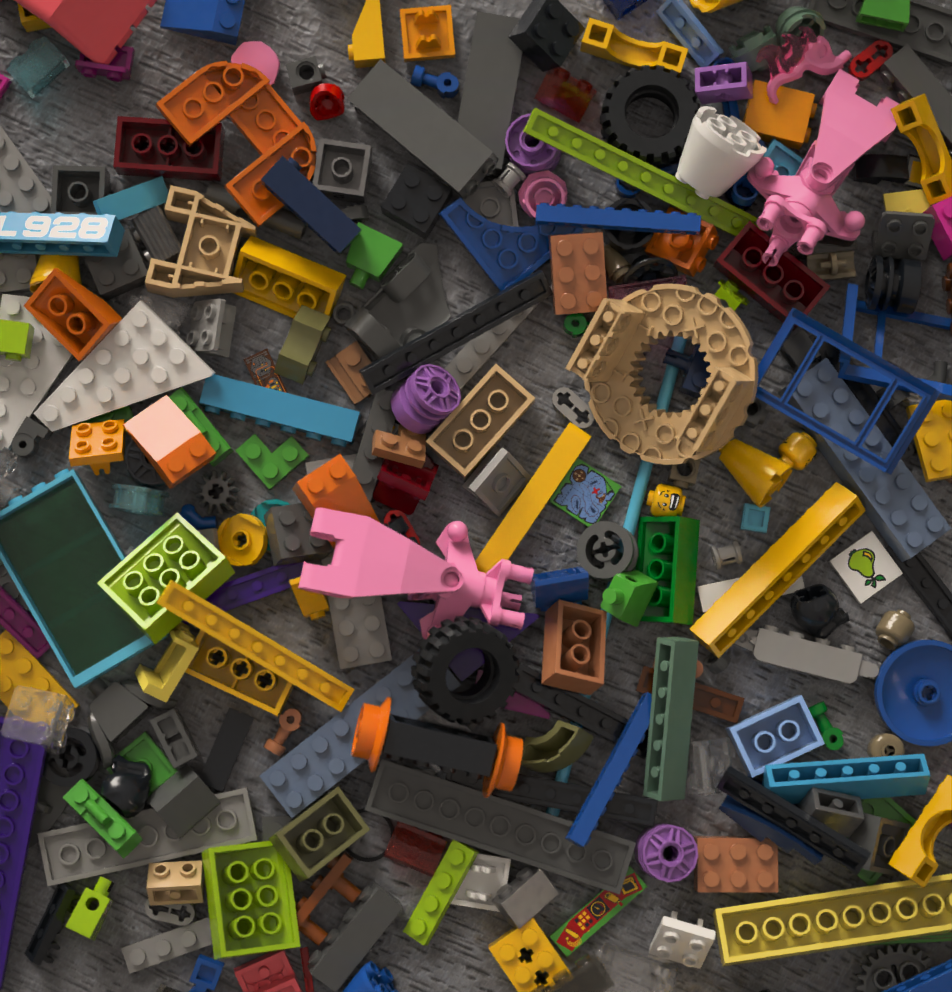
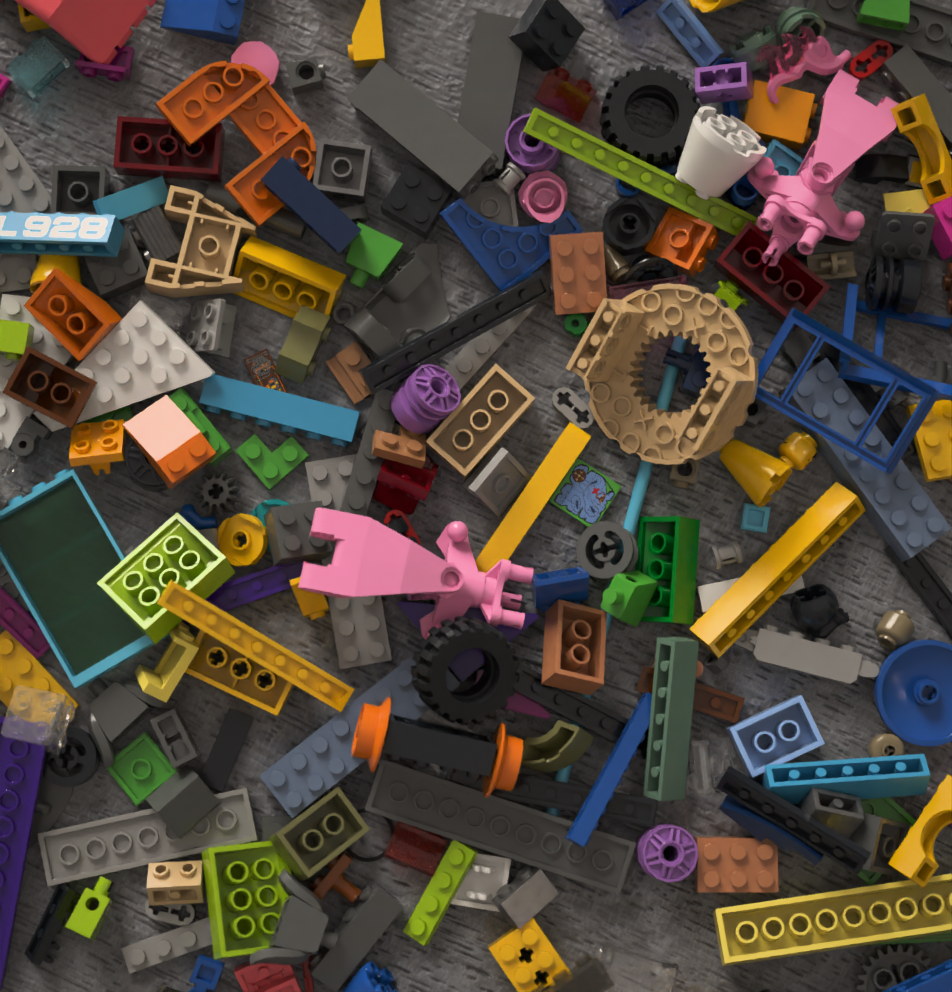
(49, 387): none -> reddish brown slope
(102, 818): bright green piece -> none
(127, 786): black piece -> none
(138, 500): clear light blue wheel -> none
(289, 722): nougat leg -> none
(298, 929): none -> dark grey torso
(326, 101): red piece -> none
(333, 488): orange slope -> none
(427, 33): light orange plate -> none
(446, 84): blue leg -> none
(596, 914): tile -> none
(610, 44): yellow arch -> none
(618, 219): blue piece -> none
(666, 500): yellow head -> none
(682, 941): white plate -> none
(831, 736): green leg -> none
(865, 567): white tile -> none

